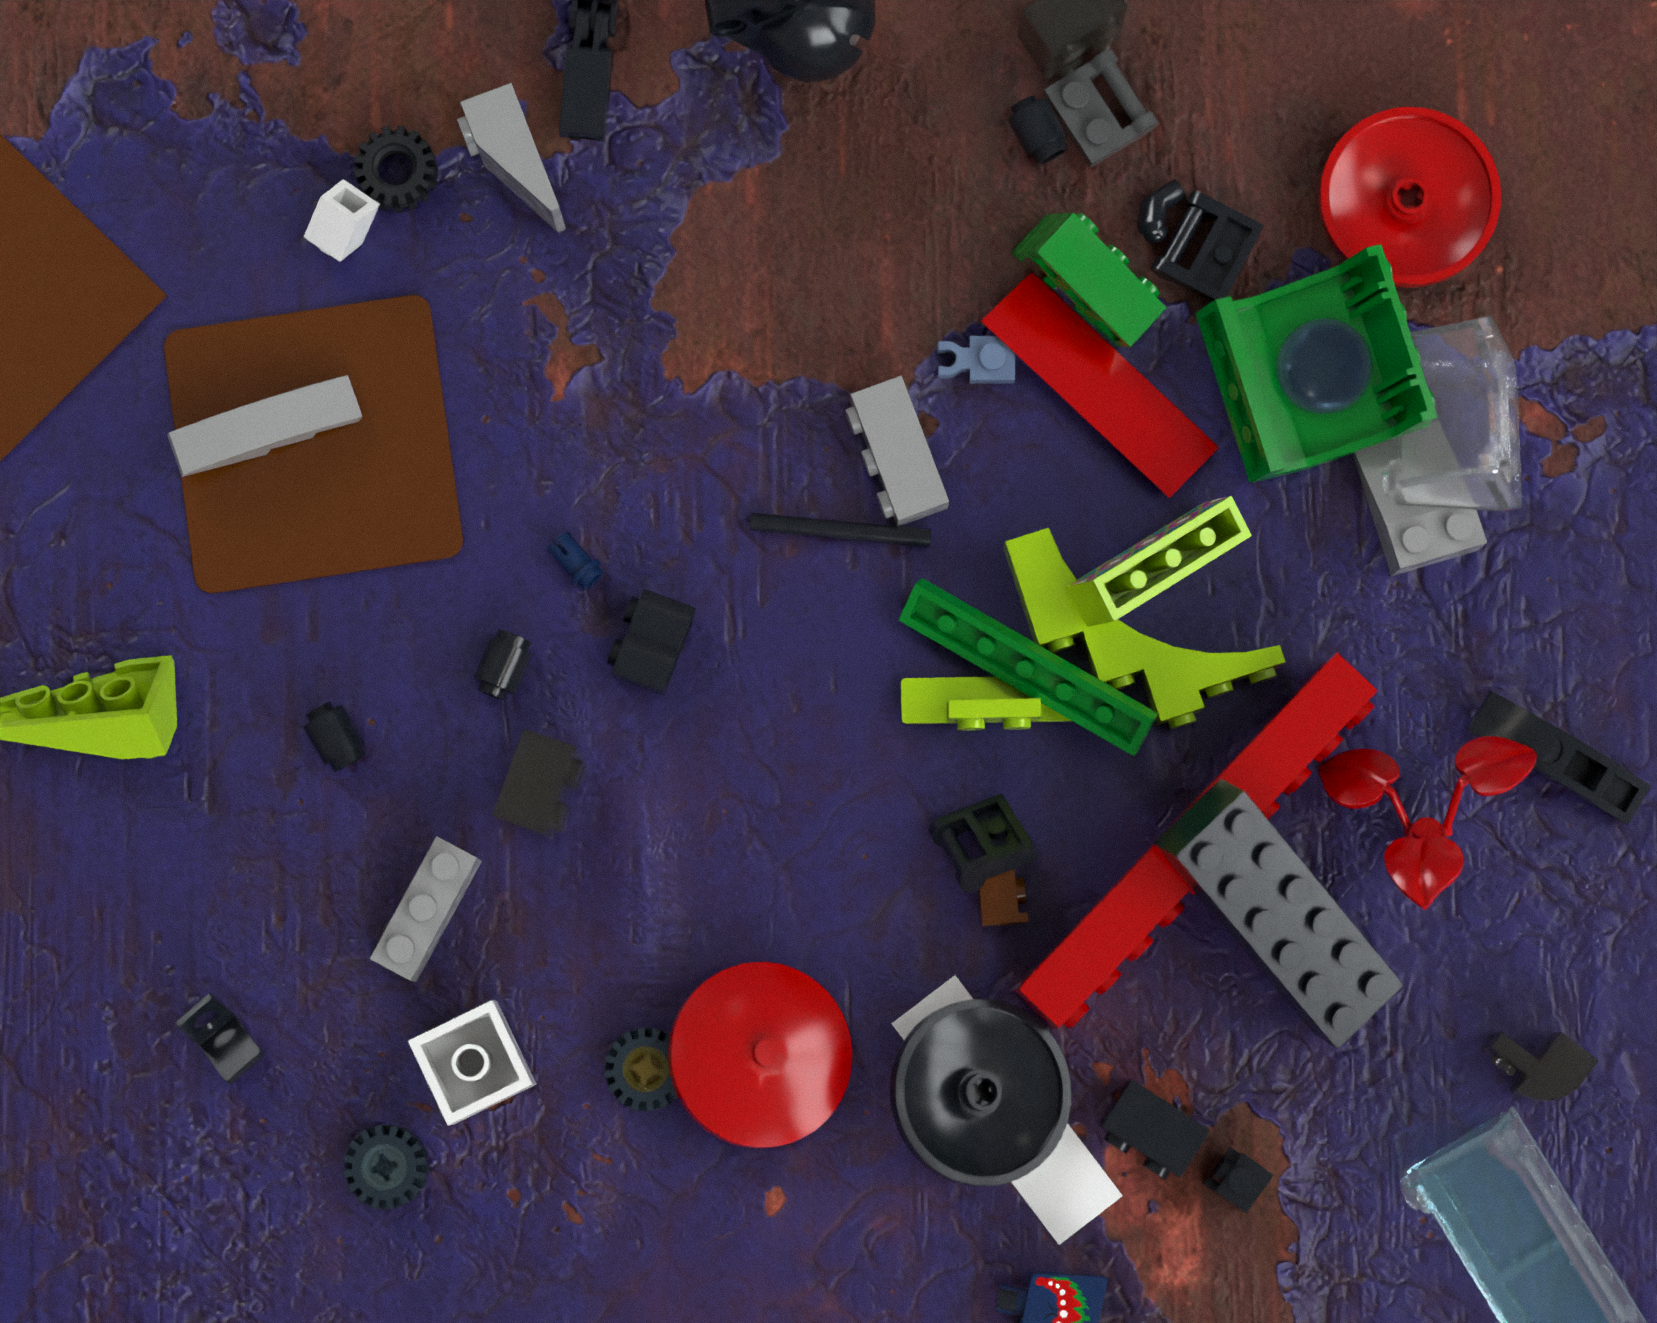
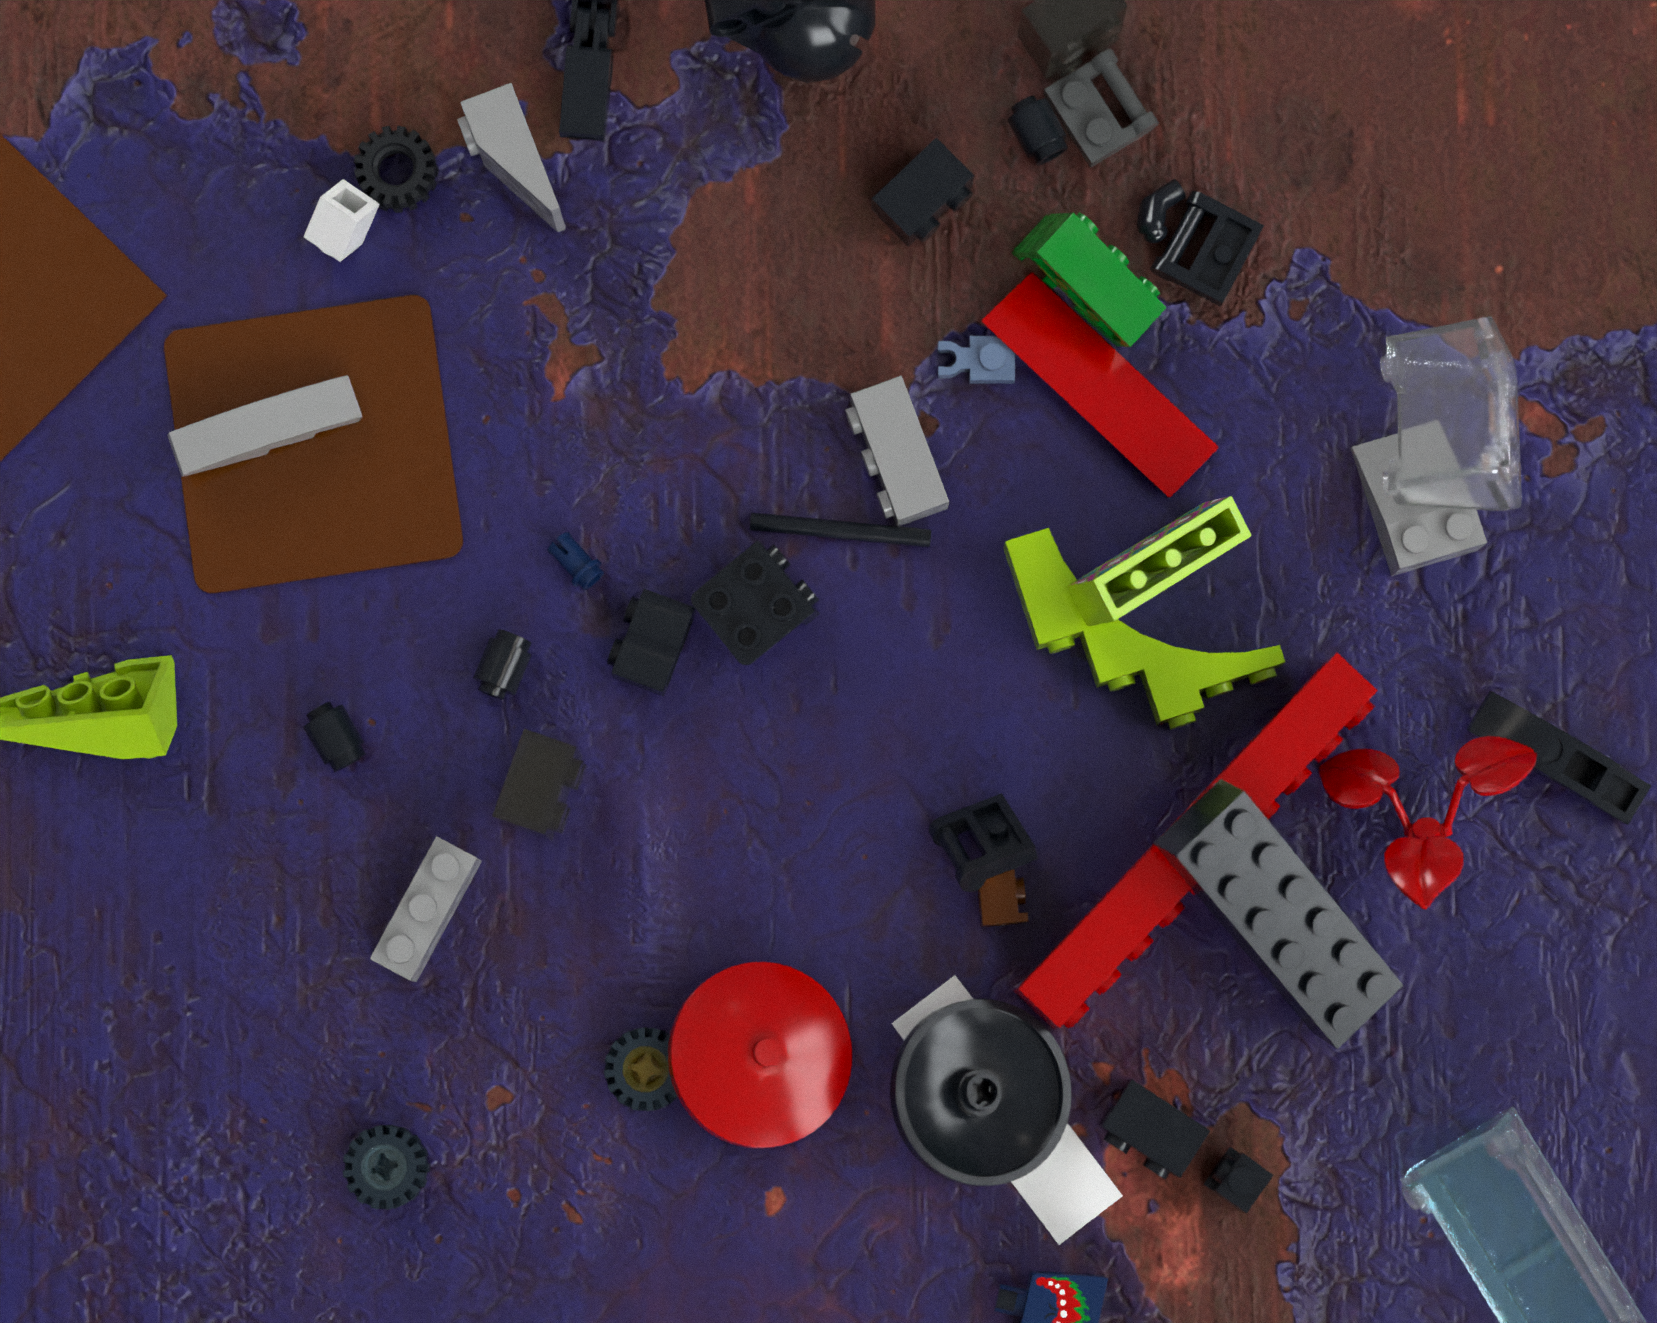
(222, 1039): black bracket -> none
(472, 1062): white brick -> none
(755, 602): none -> black bracket
(923, 193): none -> black brick
(971, 703): lime bracket -> none
(1028, 666): green plate -> none
(1317, 367): green panel -> none
(1416, 189): red dish -> none
(1550, 1074): clear smoke brick -> none

